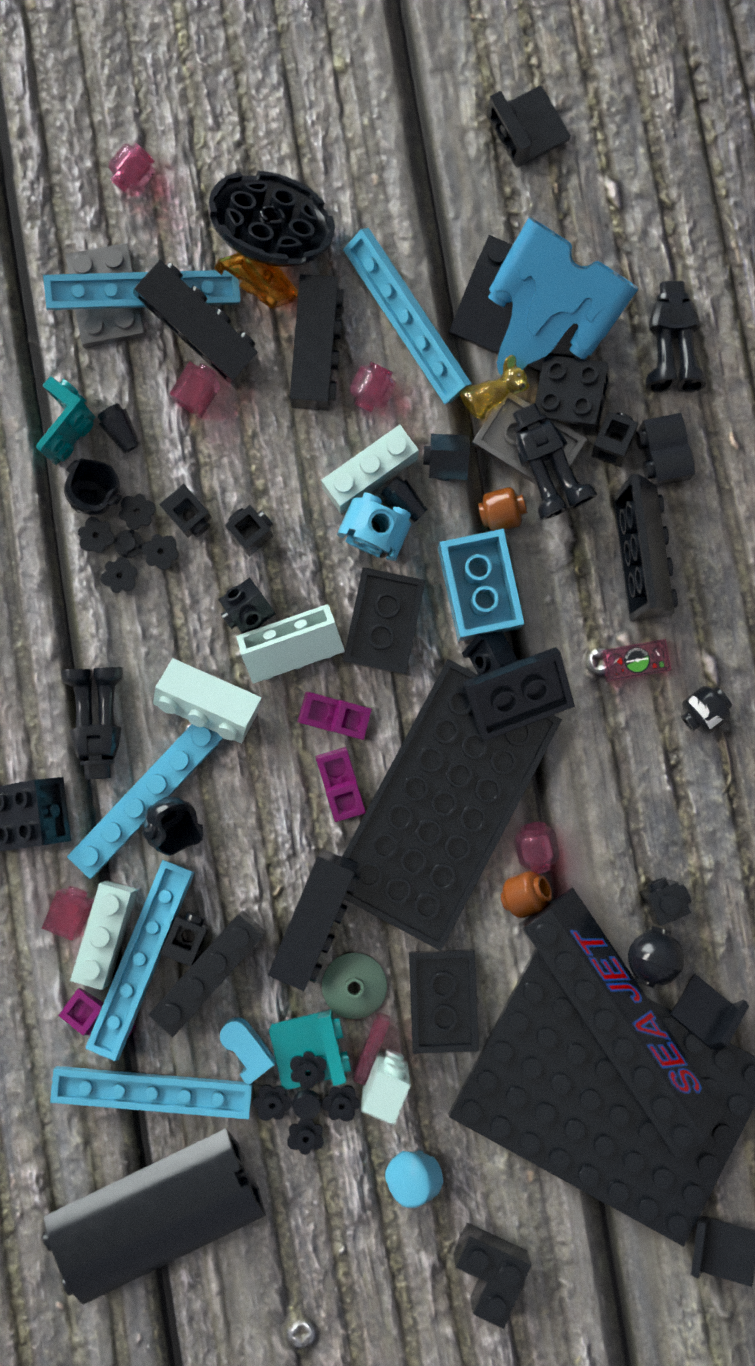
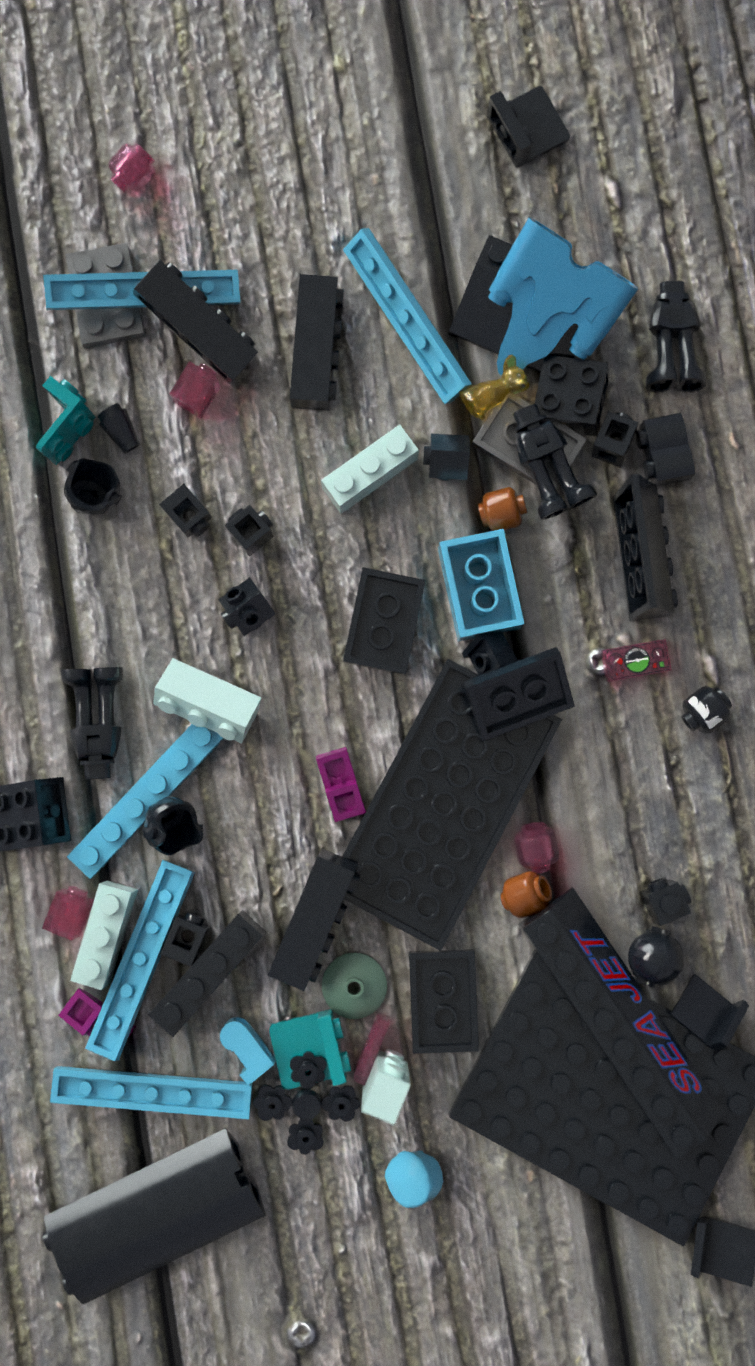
(128, 543): black plant -> none
(261, 280): clear orange wing -> none
(270, 218): black brick -> none
(290, 644): light aqua brick -> none
(334, 715): magenta slope -> none
(359, 531): medium azure brick -> none
(372, 387): clear pink head -> none
(402, 495): black cone -> none
(499, 1270): black brick -> none

